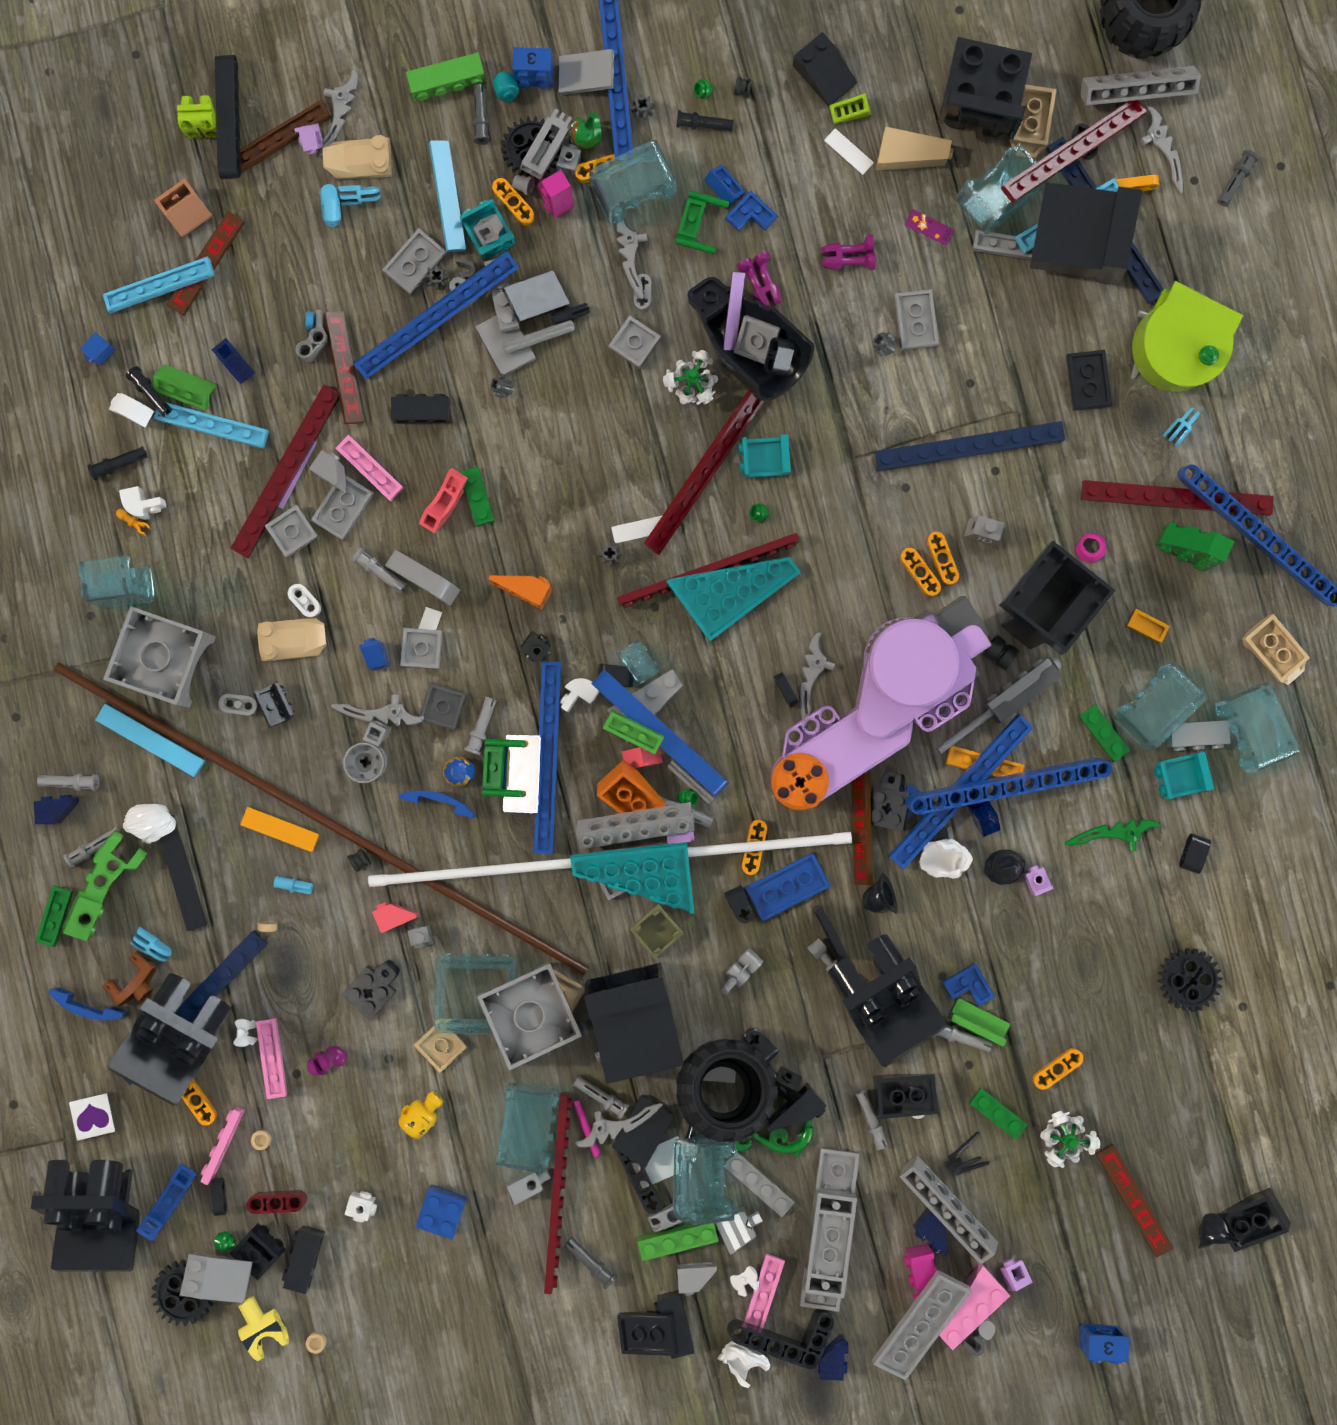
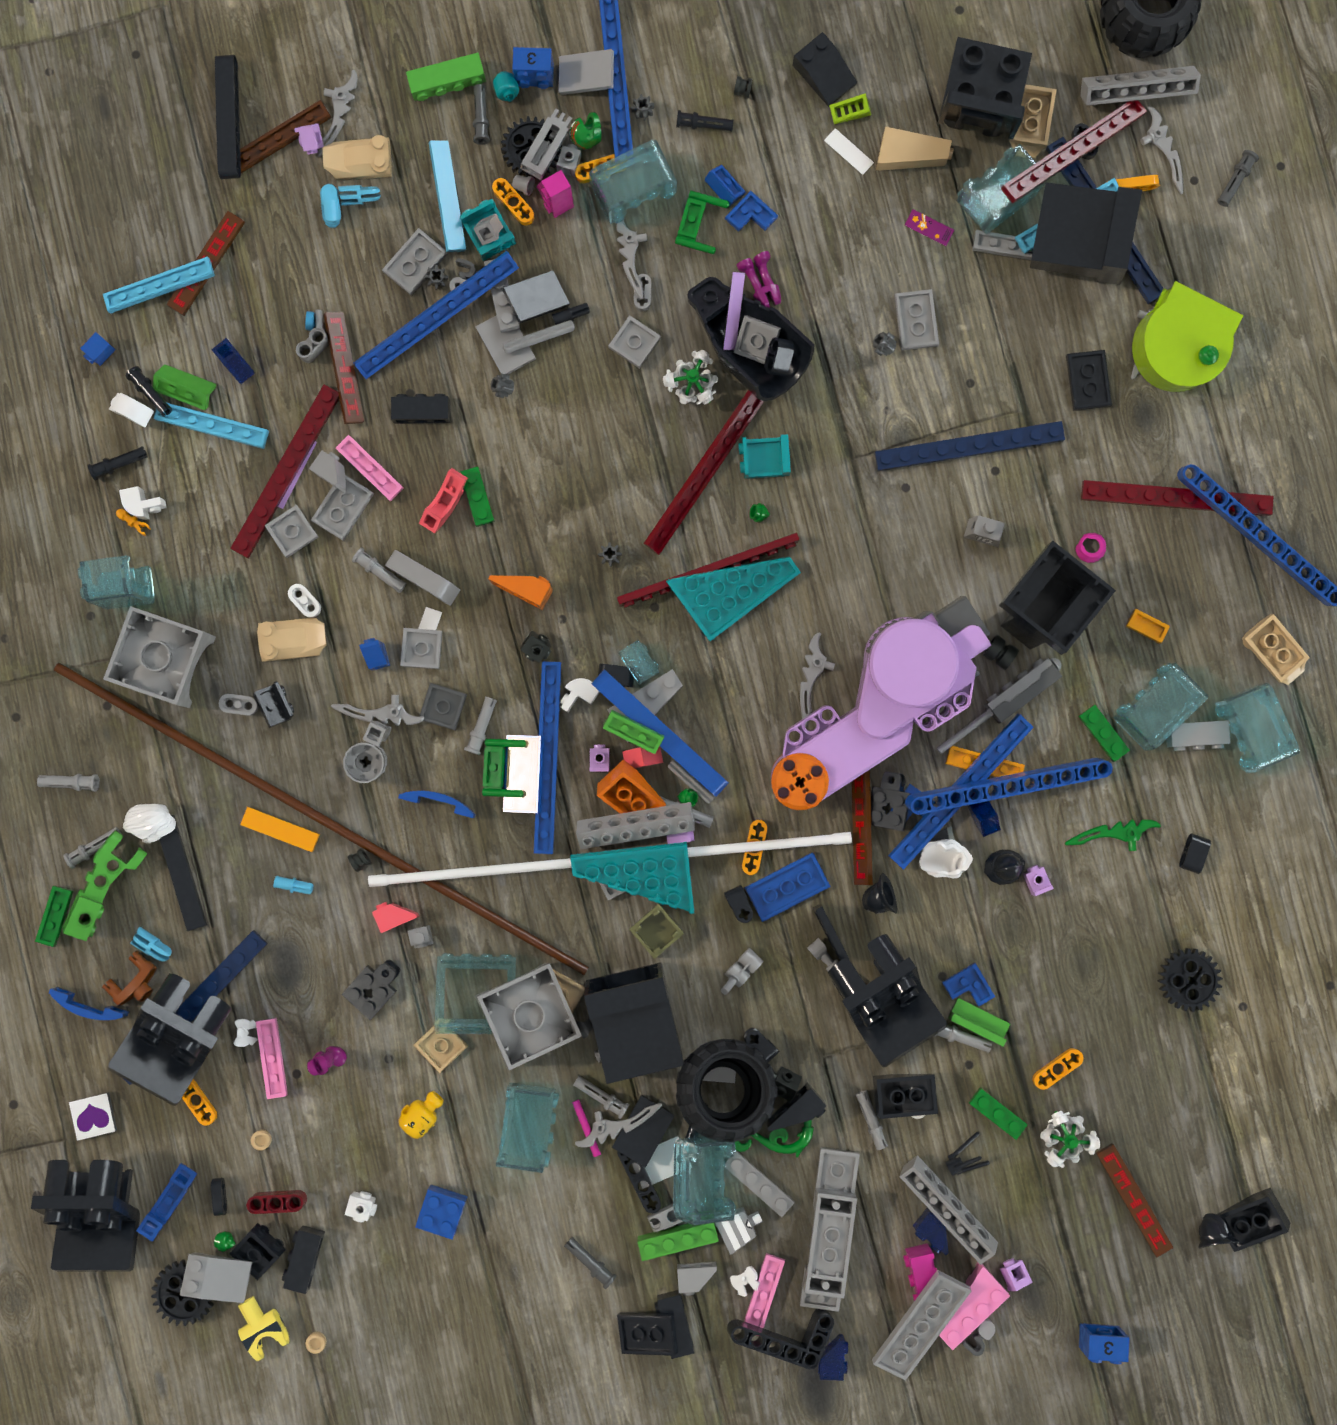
(53, 811): clear blue slope -> none
(150, 740): medium azure tile -> none
(183, 208): nougat slope -> none
(197, 117): lime hips -> none
(218, 1152): bright pink plate -> none
(267, 926): tan tile -> none
(458, 771): blue hair -> none
(518, 1186): light grey torso -> none
(557, 1200): dark red plate -> none
(604, 765): none -> lavender brick
(634, 529): white sticker -> none
(703, 89): green plate -> none
(742, 1360): white hair -> none
(786, 690): black beam -> none
(837, 251): magenta piece -> none
(908, 563): light orange beam -> none
(943, 543): light orange beam -> none
(1182, 426): medium azure arm -> none
(1183, 775): teal panel -> none
(1192, 546): green brick -> none

